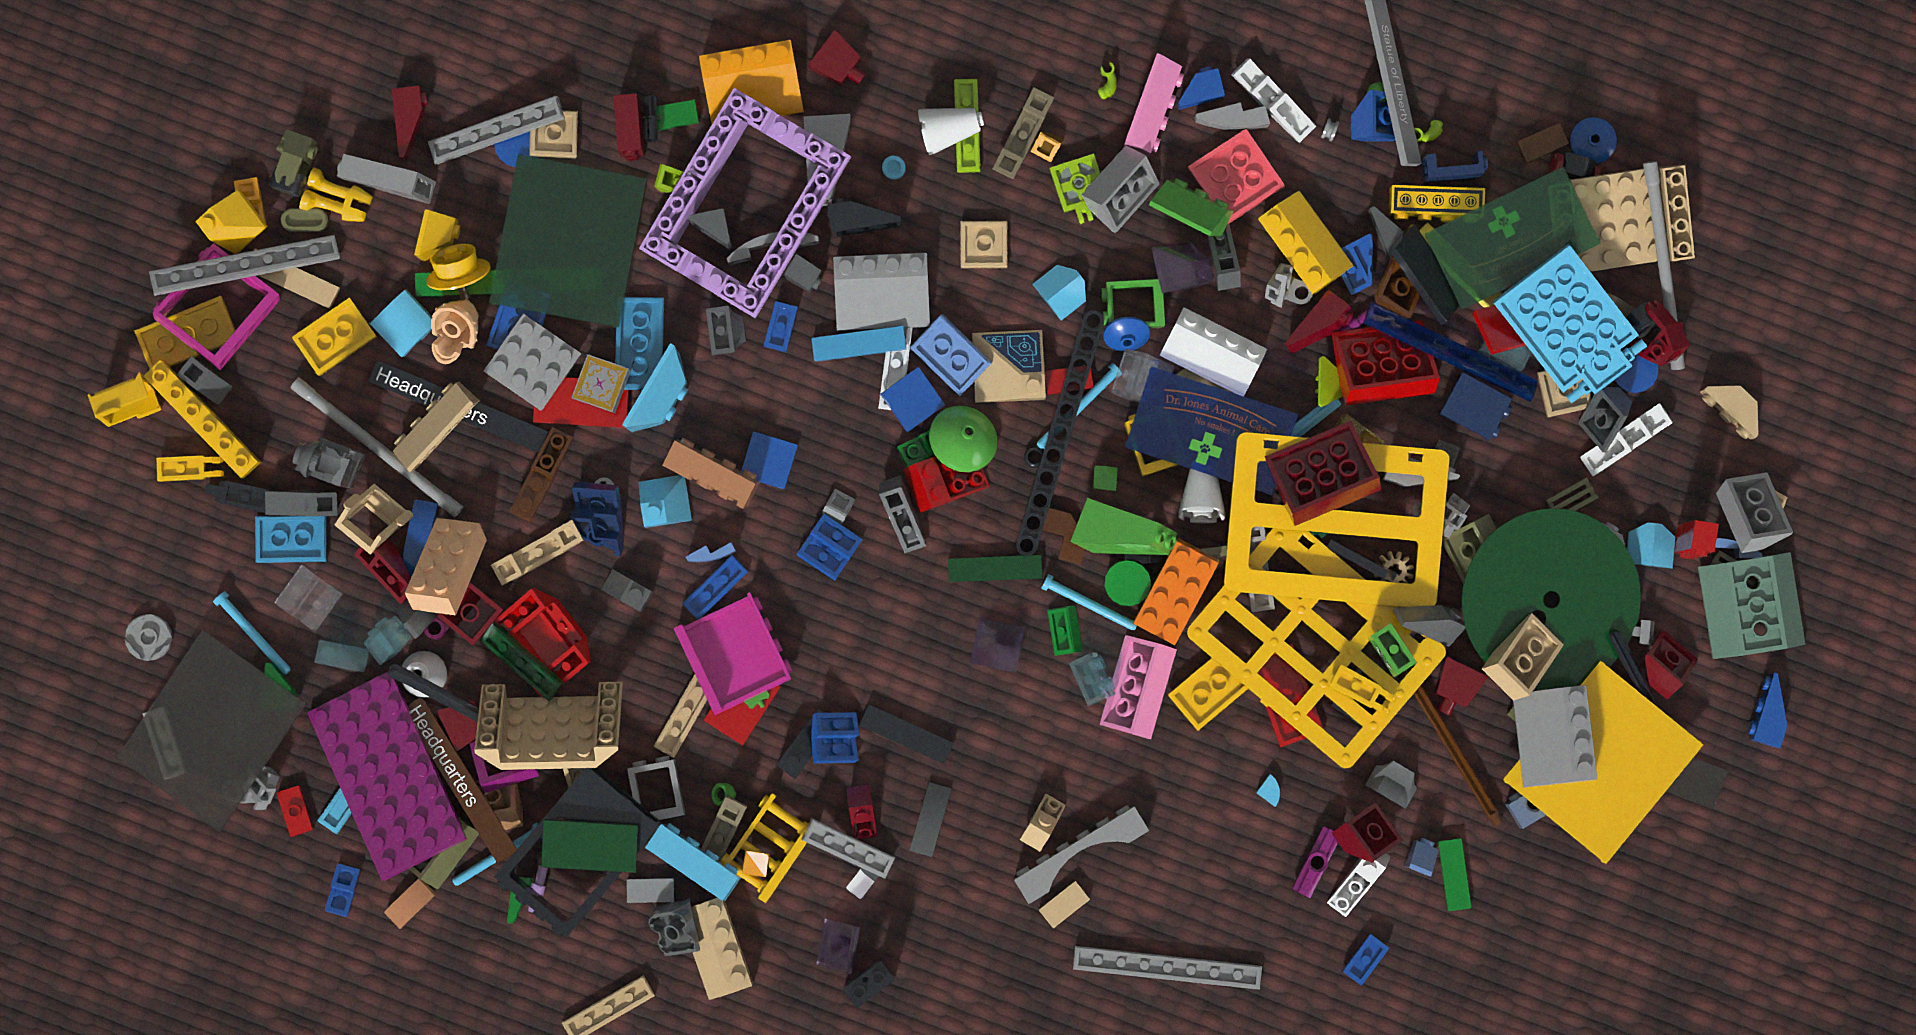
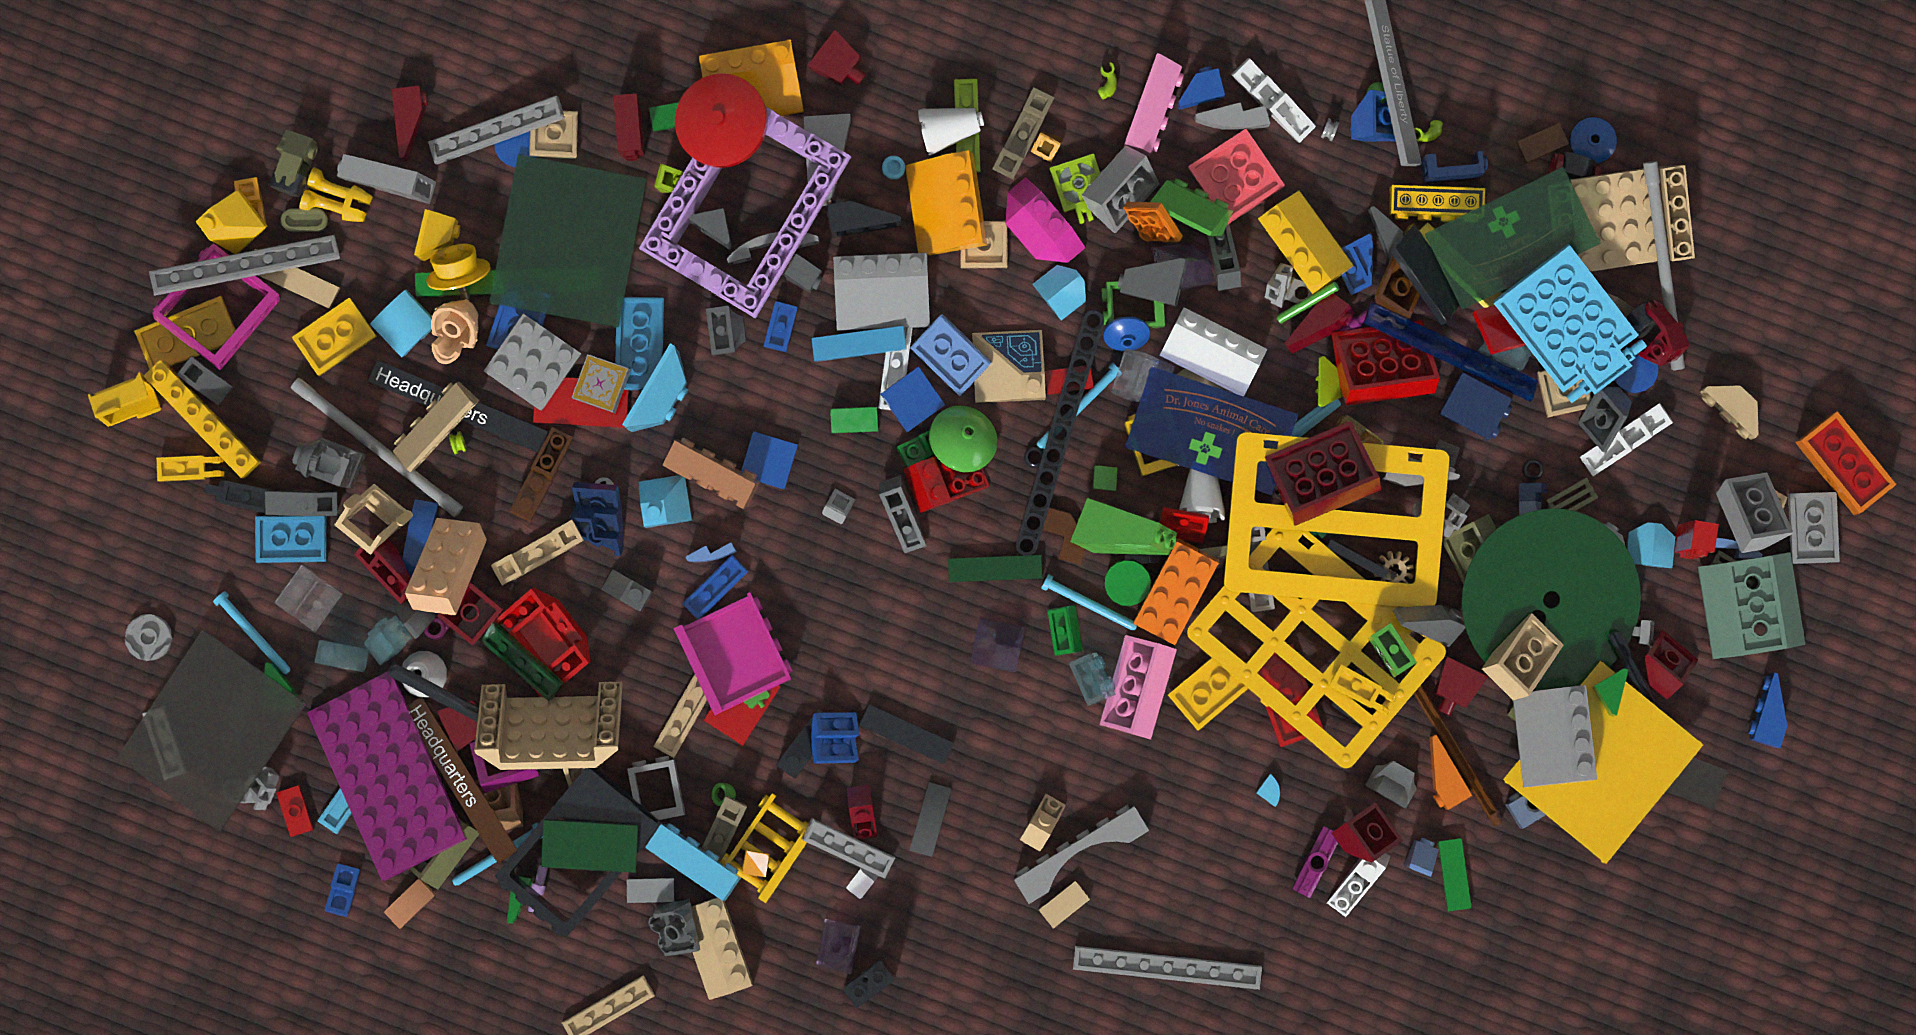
(457, 442): none -> lime bush
(650, 118): black axle -> none
(721, 120): none -> red dish
(829, 547): blue slope -> none
(854, 420): none -> slope
(946, 203): none -> light orange slope
(1040, 225): none -> dark pink wedge
(1152, 221): none -> orange tile
(1155, 281): none -> dark grey slope
(1188, 525): none -> red slope
(1306, 303): none -> bright green bar
(1365, 959): blue plate -> none
(1447, 782): none -> orange slope
(1530, 496): none -> dark blue leg
(1540, 466): none -> black piece
(1611, 691): none -> green slope
(1813, 527): none -> light grey plate
(1845, 463): none -> red brick

